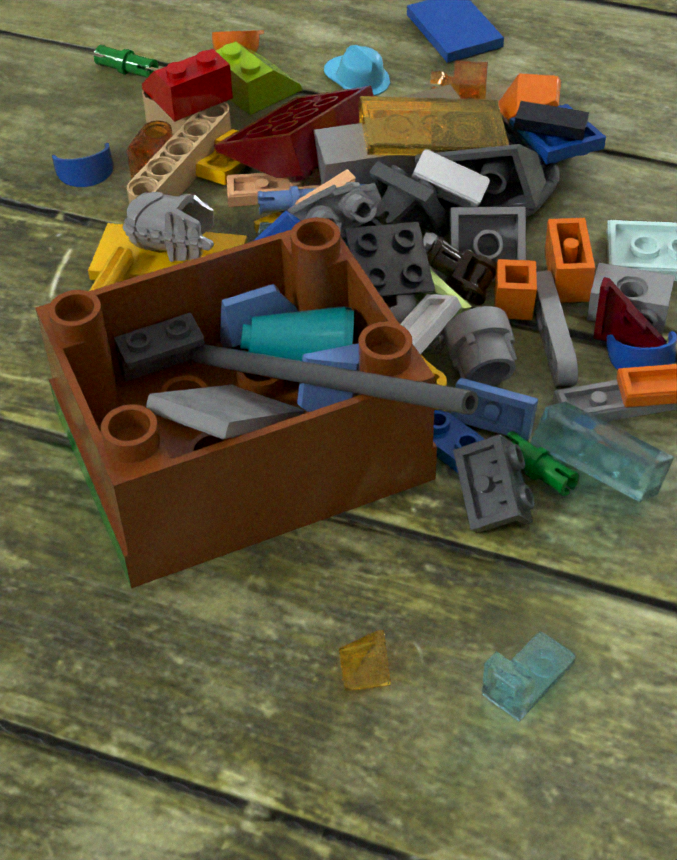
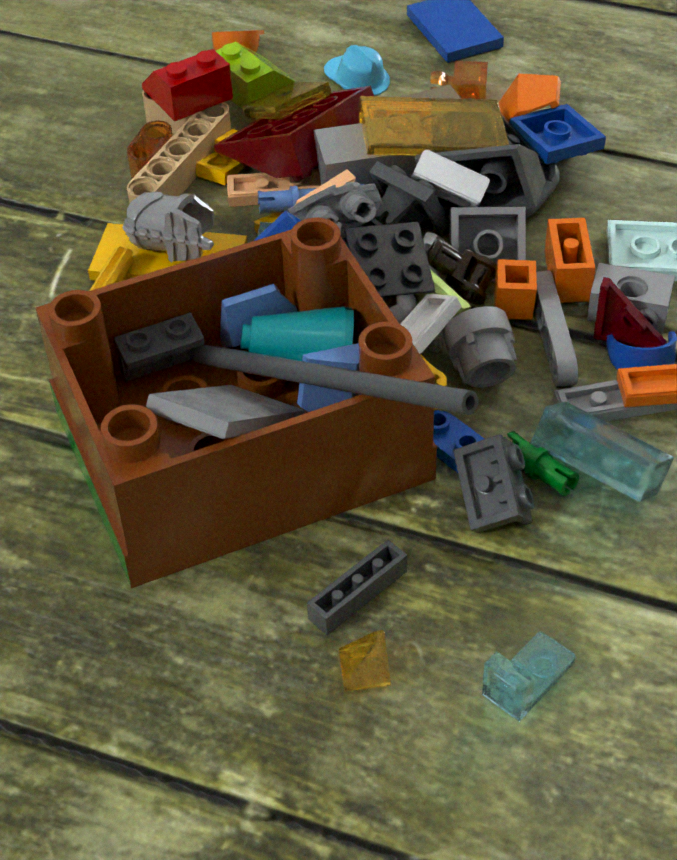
(86, 170): blue helmet -> none
(125, 61): green pin -> none
(286, 100): none -> clear yellow tile
(357, 587): none -> dark grey piece
(499, 409): medium blue tile -> none
(551, 120): black tile -> none

